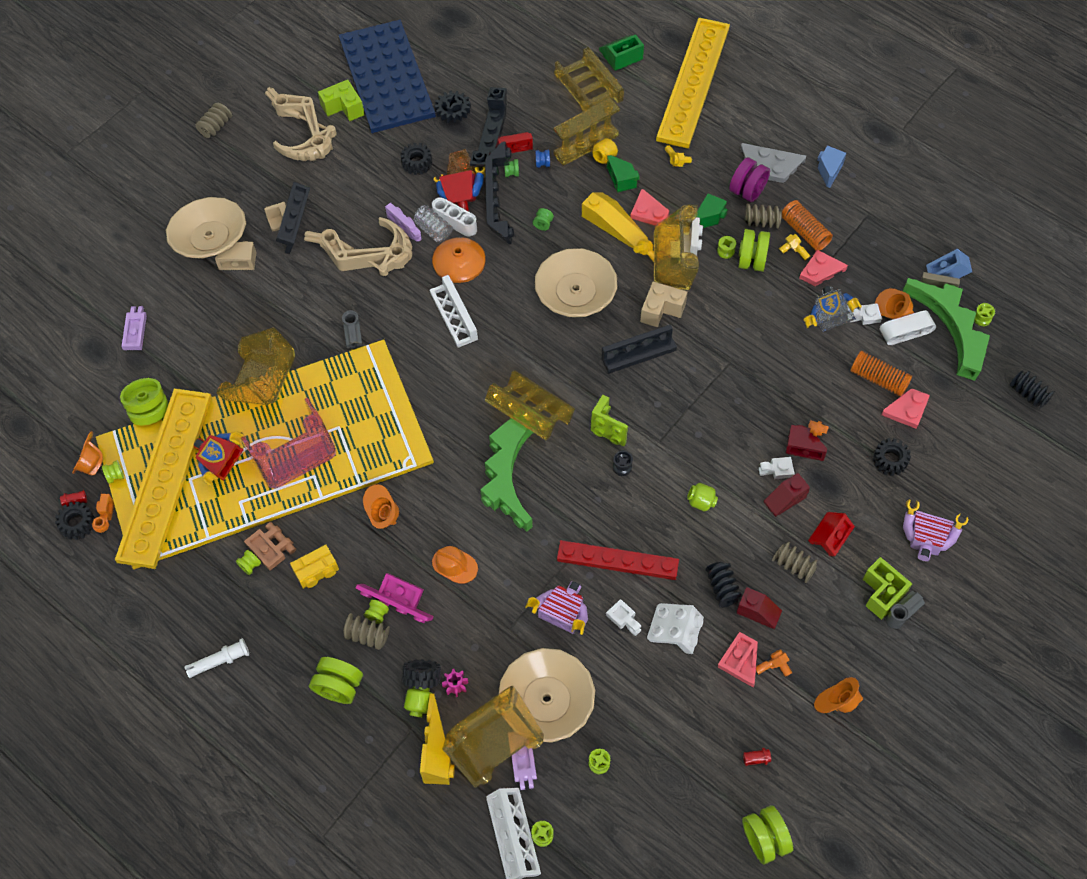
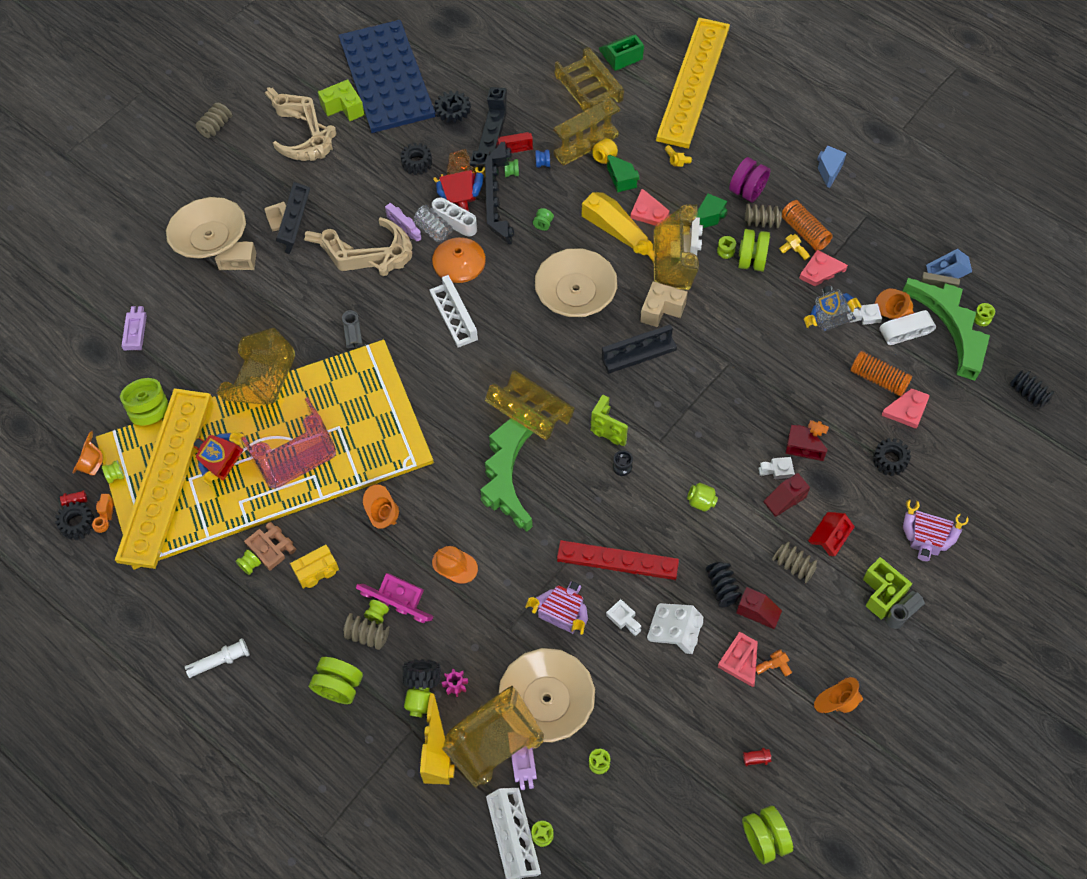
(780, 162): light grey wing -> none

